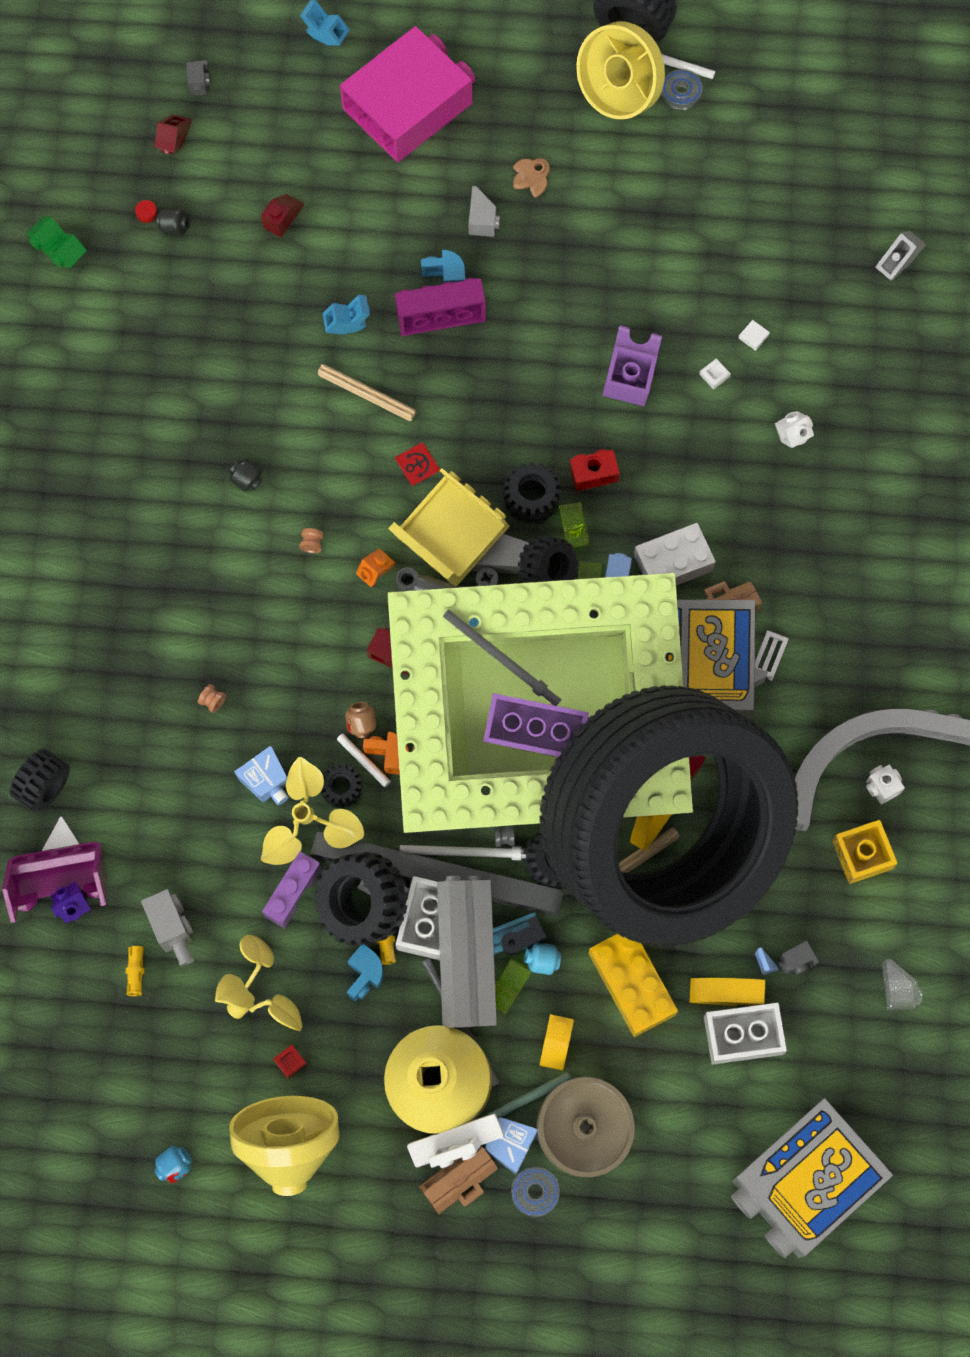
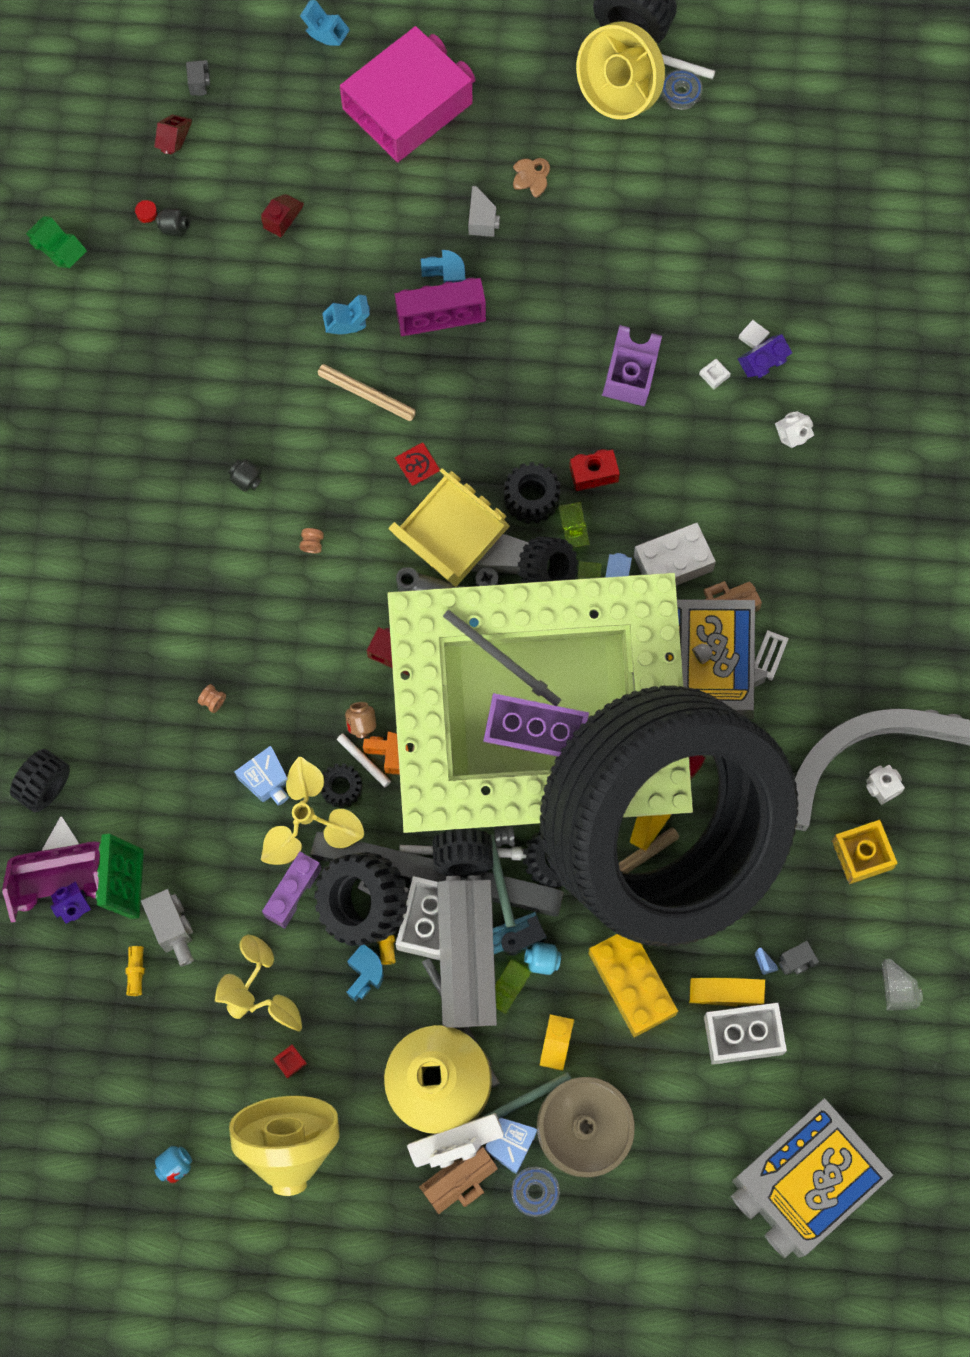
(120, 876): none -> green plate
(374, 566): orange bracket -> none
(462, 852): none -> black tyre
(501, 887): none -> sand green bar
(702, 653): none -> light grey hinge
(764, 356): none -> dark purple brick
(900, 254): light grey slope -> none

